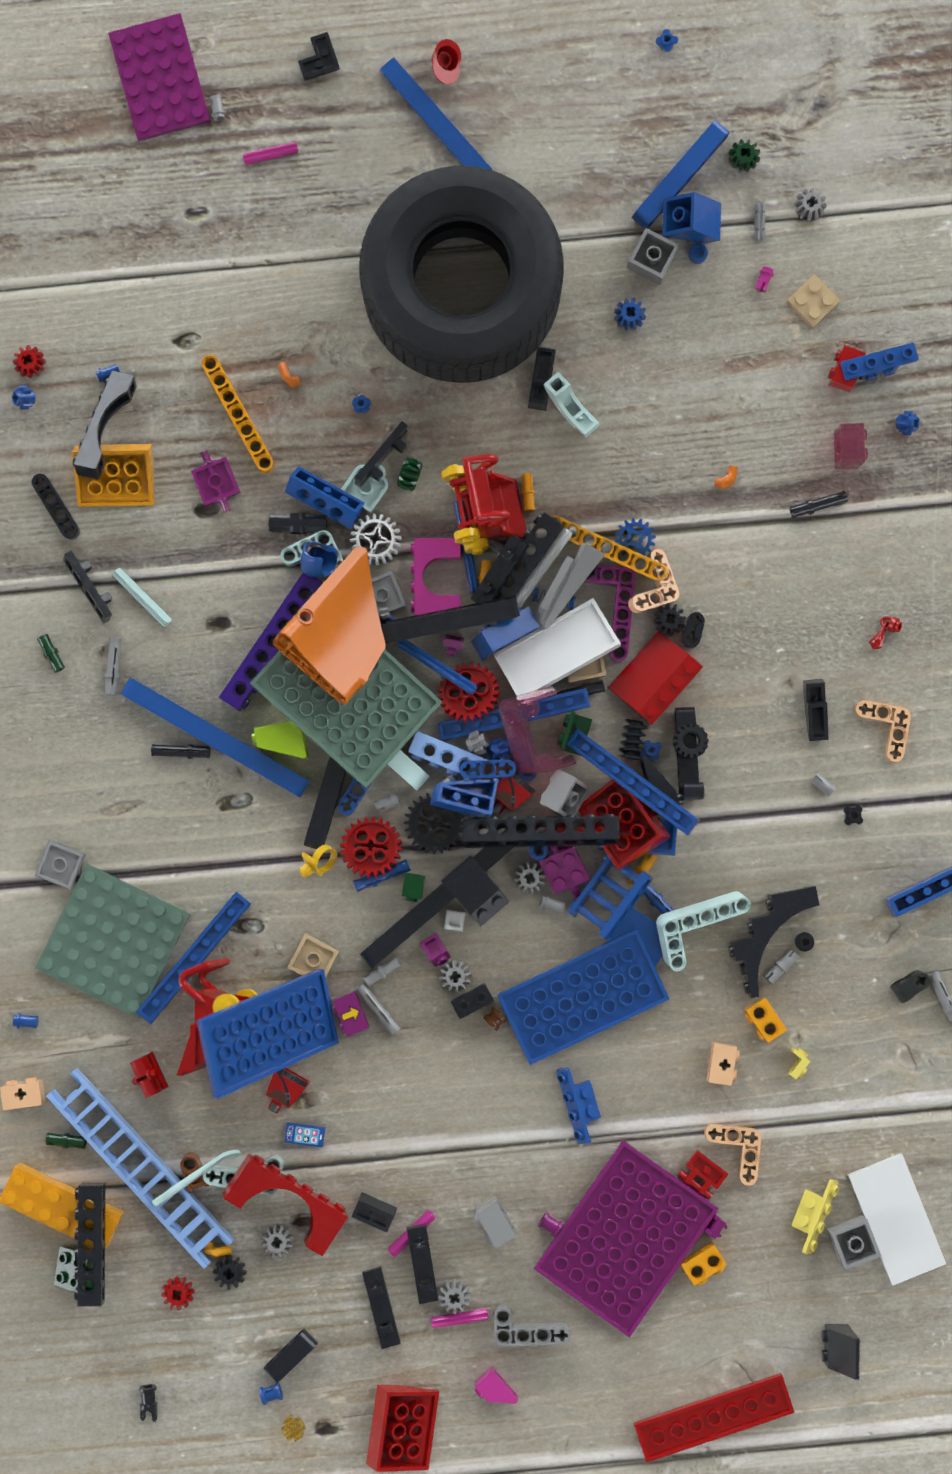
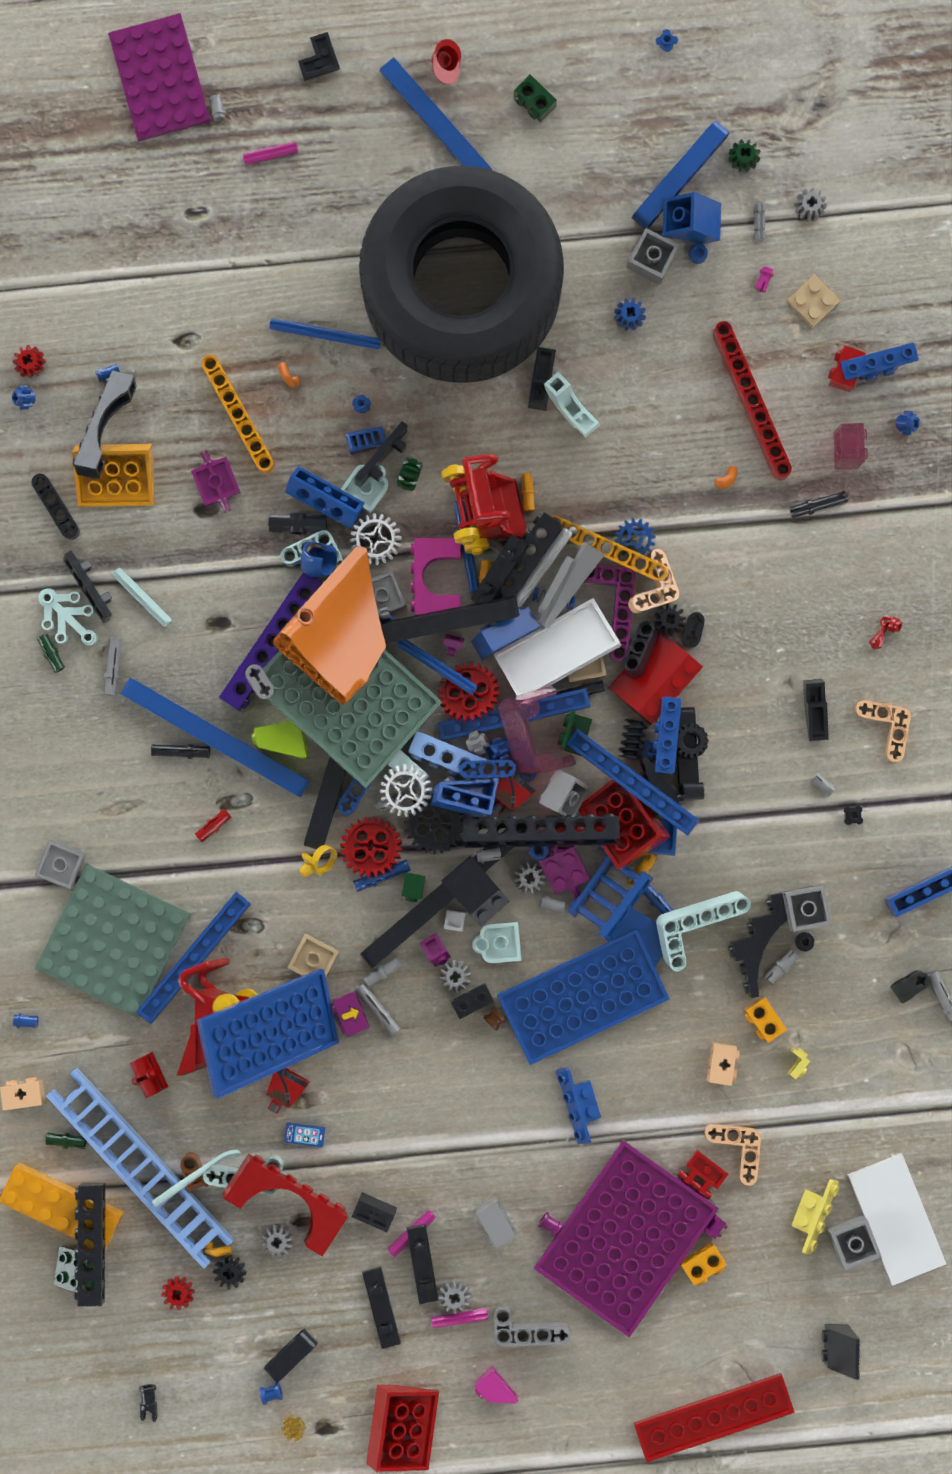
(65, 615): none -> light aqua plant
(213, 825): none -> red pin
(263, 679): none -> light grey beam
(324, 333): none -> blue axle
(357, 434): none -> blue slope
(397, 784): none -> white gear
(488, 855): none -> light grey pin
(499, 943): none -> light aqua plate
(538, 96): none -> dark green brick
(640, 640): none -> black beam
(667, 737): none -> blue bracket
(752, 391): none -> red beam
(807, 908): none -> light grey brick

